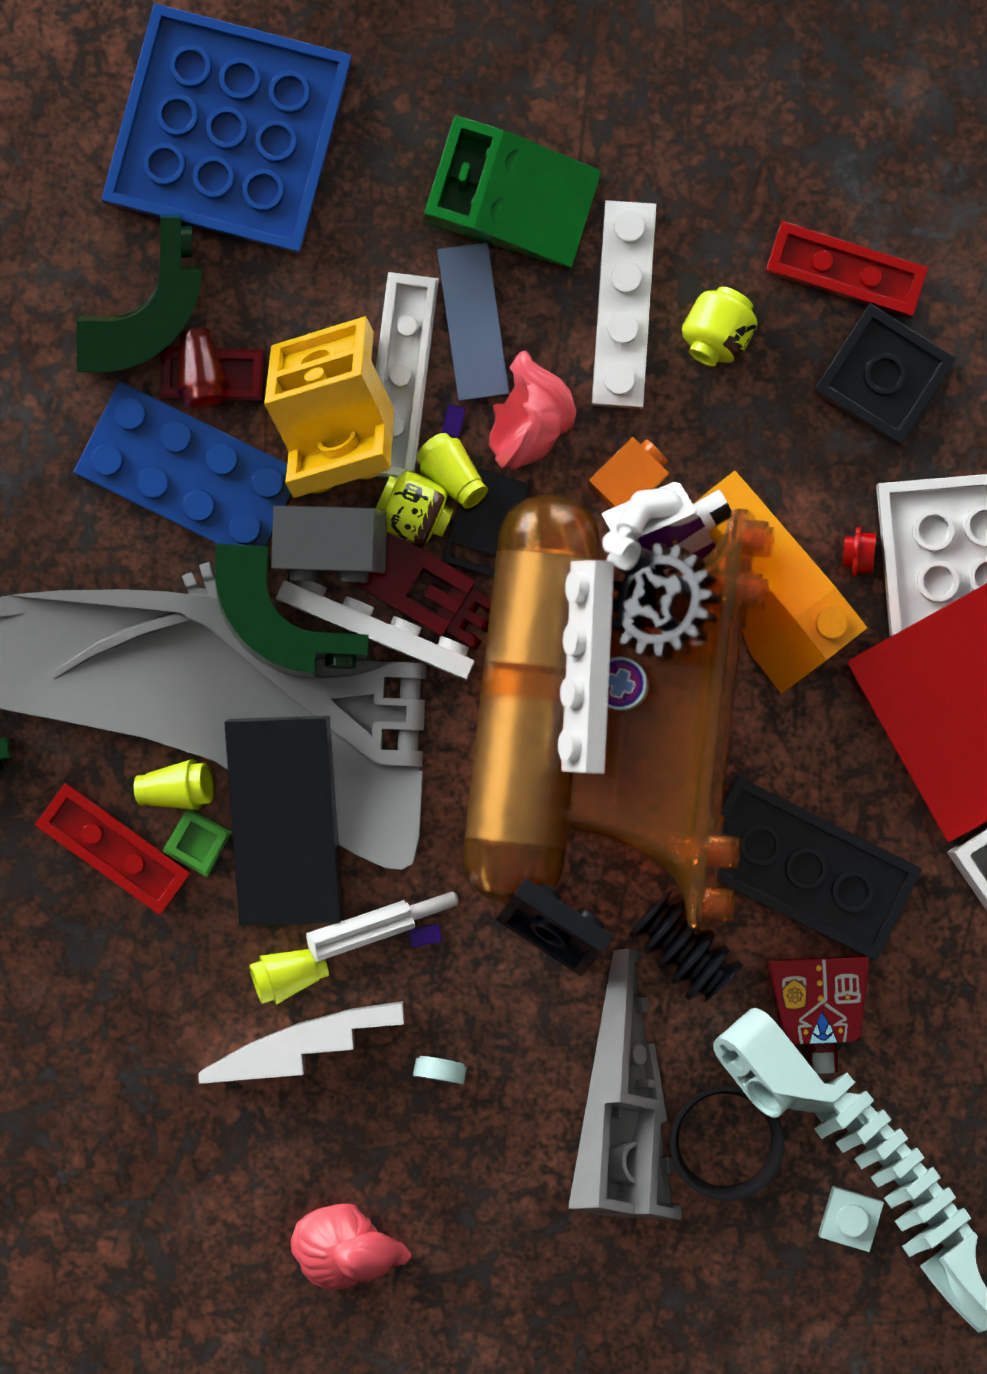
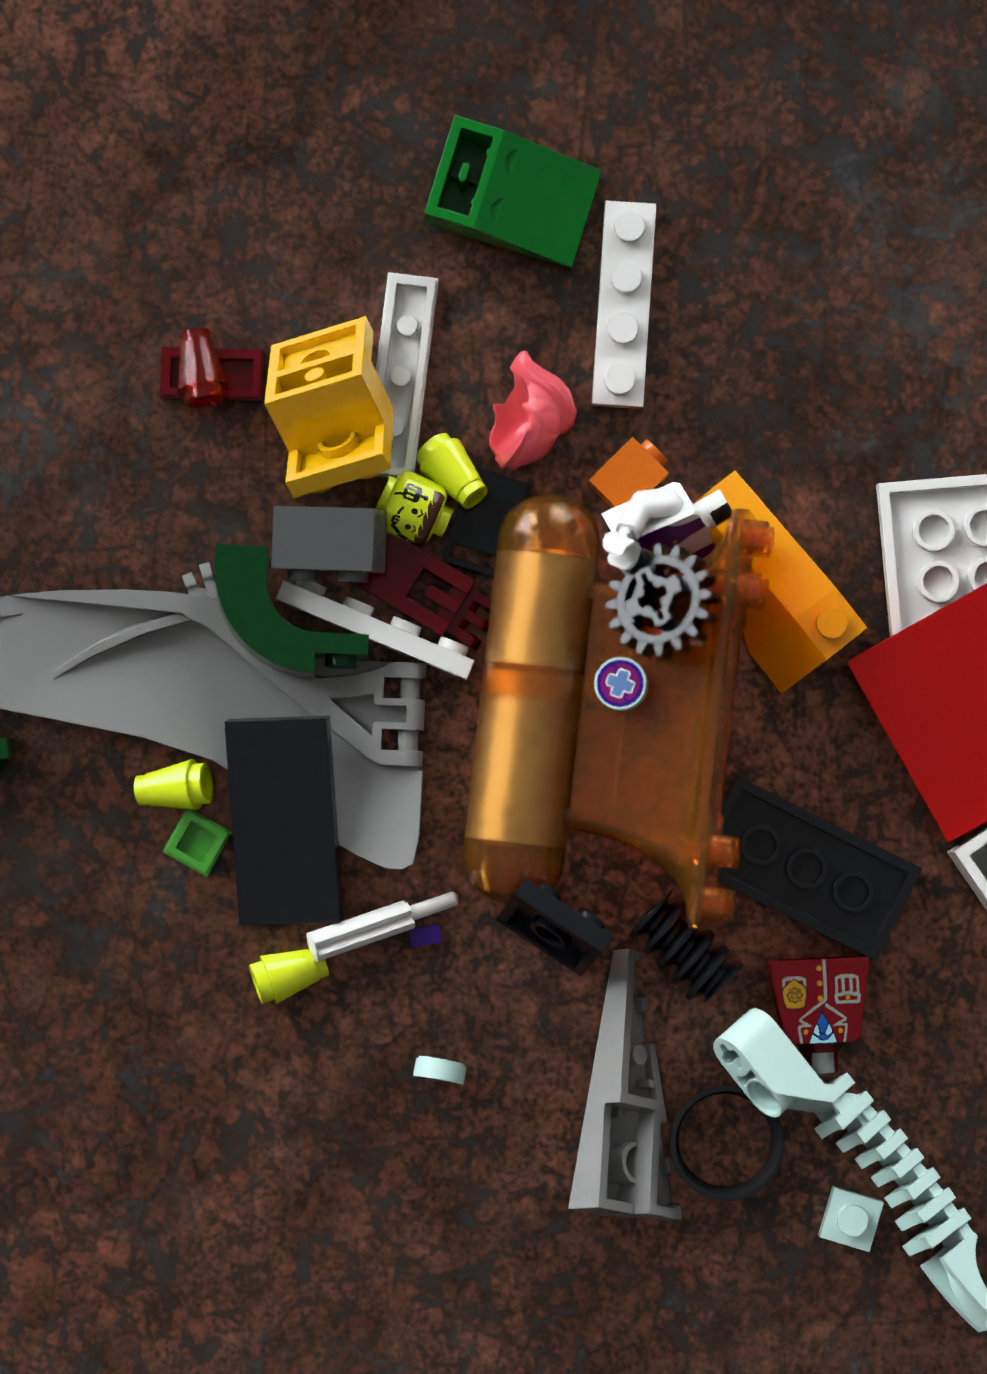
(113, 848): red plate -> none
(139, 335): dark green arch -> none
(184, 470): blue plate -> none
(227, 128): blue plate -> none
(285, 1050): white slope -> none
(343, 1248): coral hair -> none
(453, 420): dark purple piece -> none
(473, 322): sand blue tile -> none
(587, 666): white plate -> none
(719, 326): neon yellow head -> none
(846, 269): red plate -> none
(859, 552): red plate -> none
(884, 374): black plate -> none

